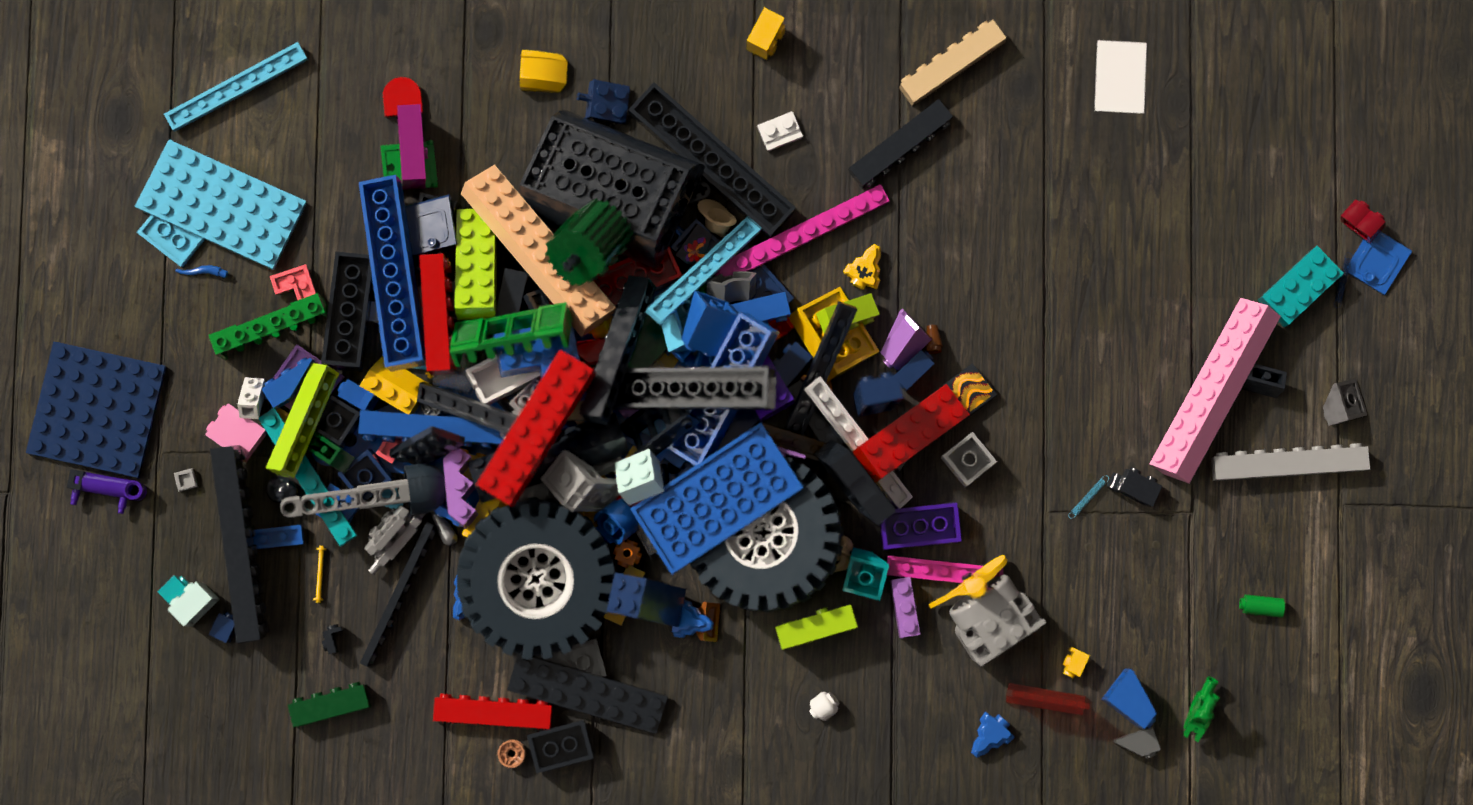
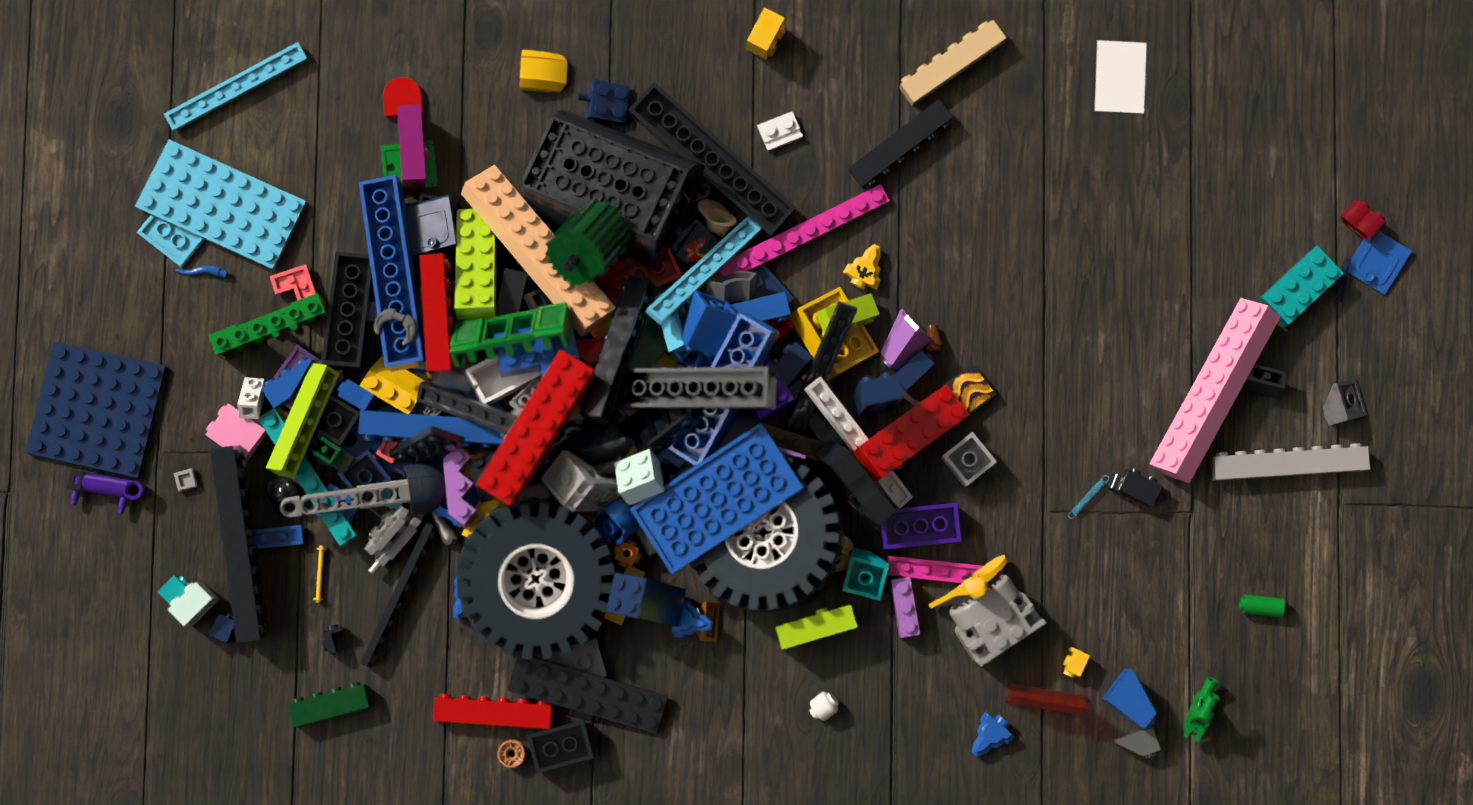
(407, 321): none -> dark grey piece

